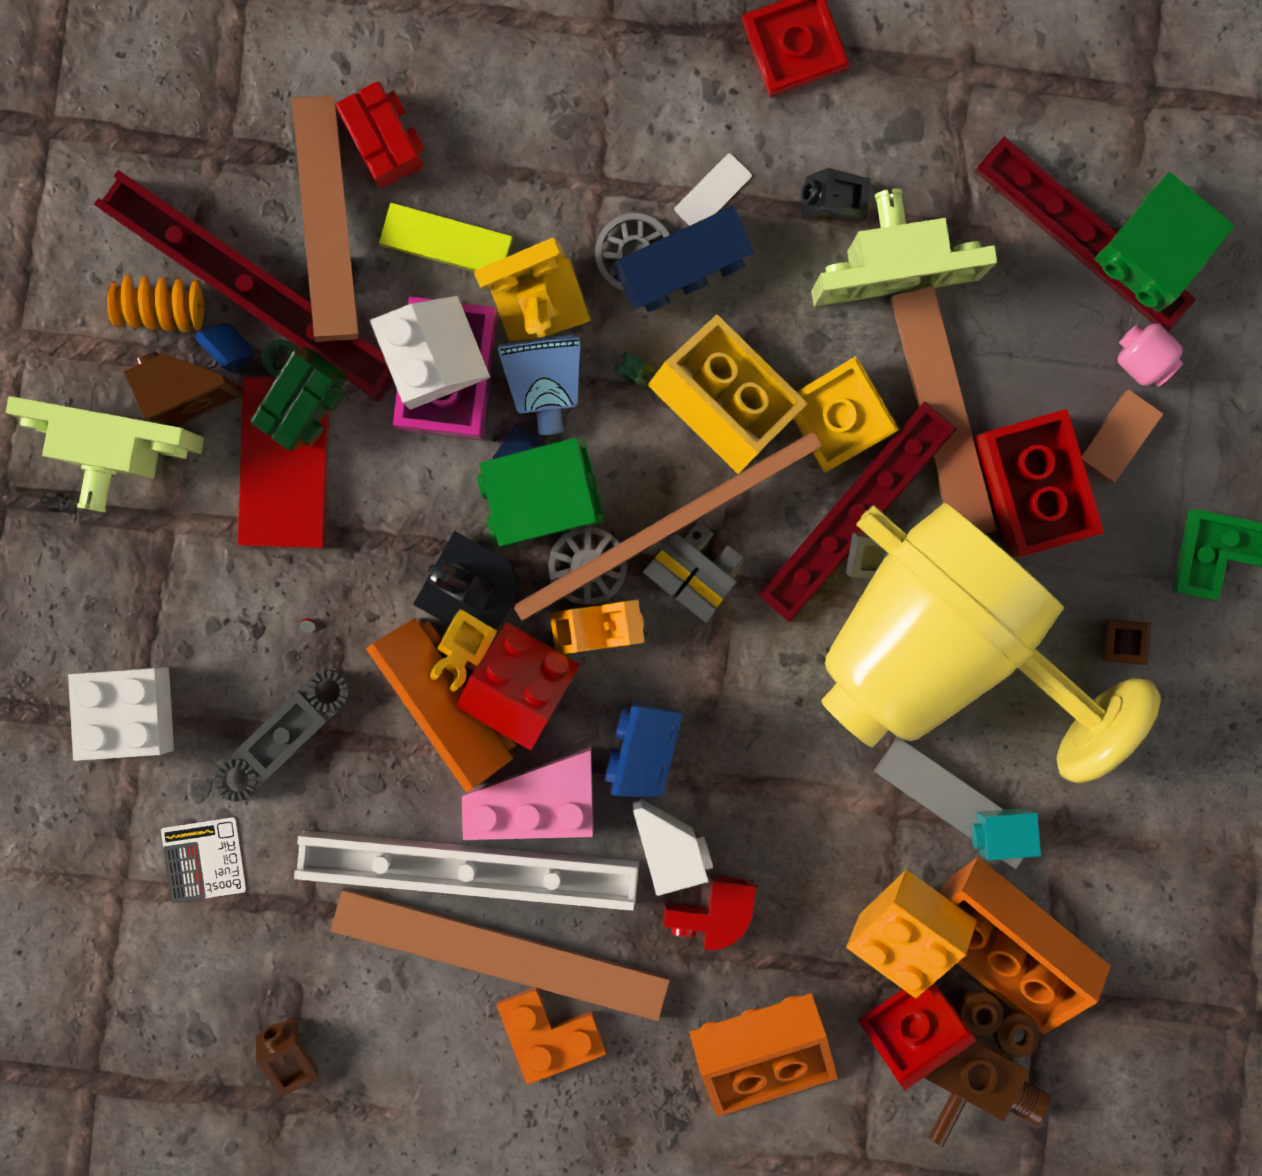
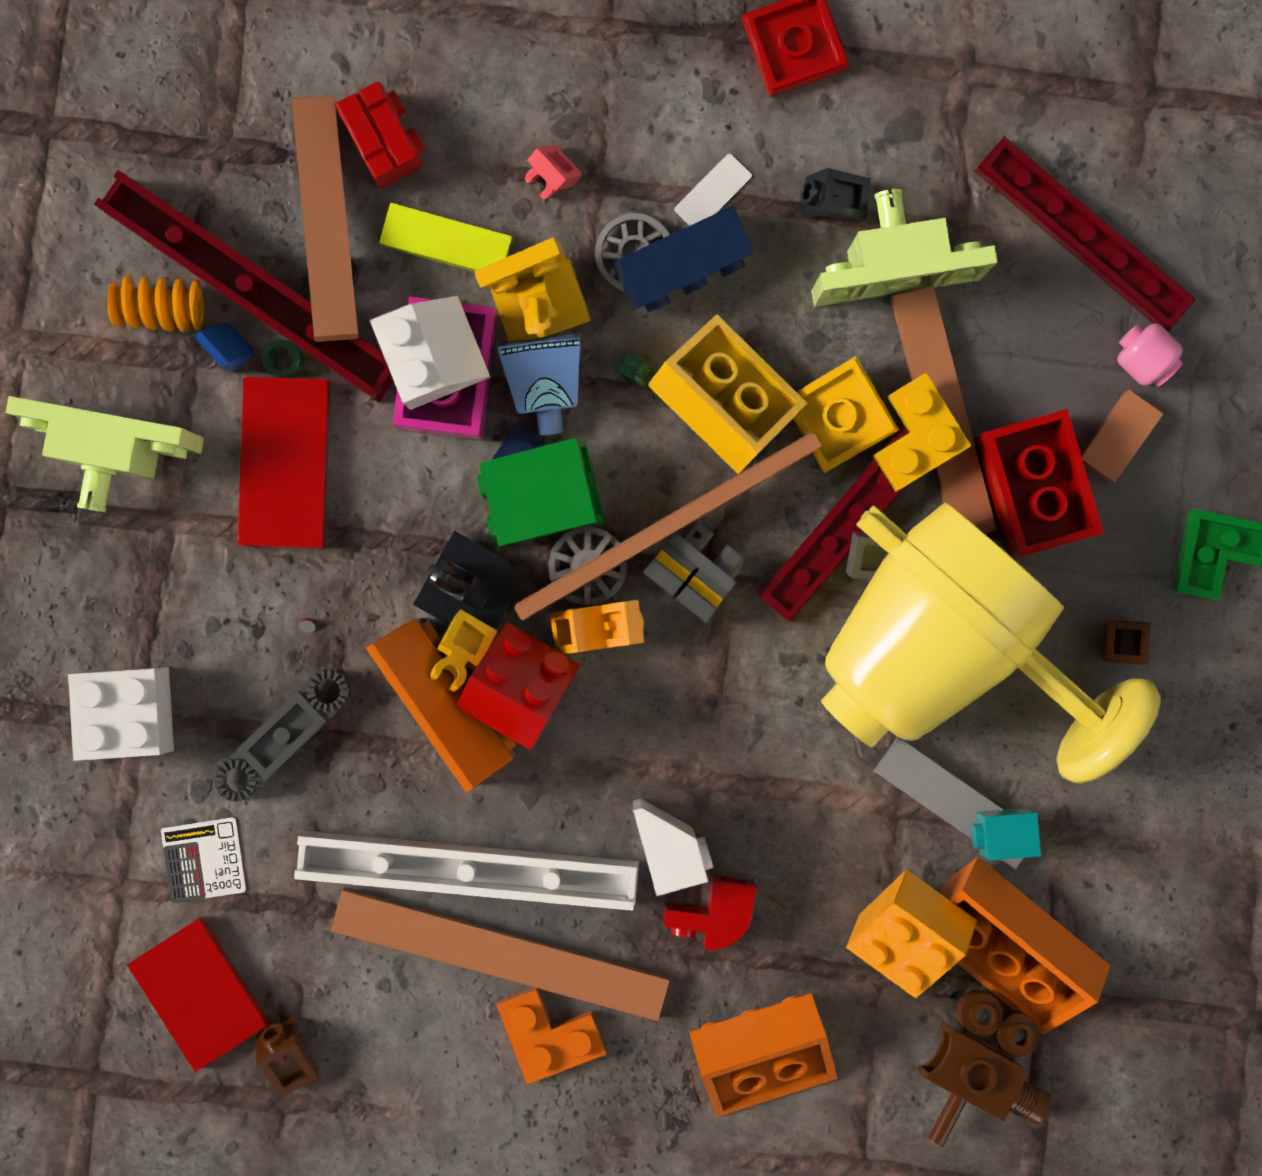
(176, 390): reddish brown slope -> none
(198, 994): none -> red tile
(300, 399): dark green brick -> none
(536, 803): bright pink wedge -> none
(553, 168): none -> coral tile
(646, 750): blue slope -> none
(916, 1033): red tile -> none
(931, 437): none -> yellow plate
(1164, 243): green panel -> none

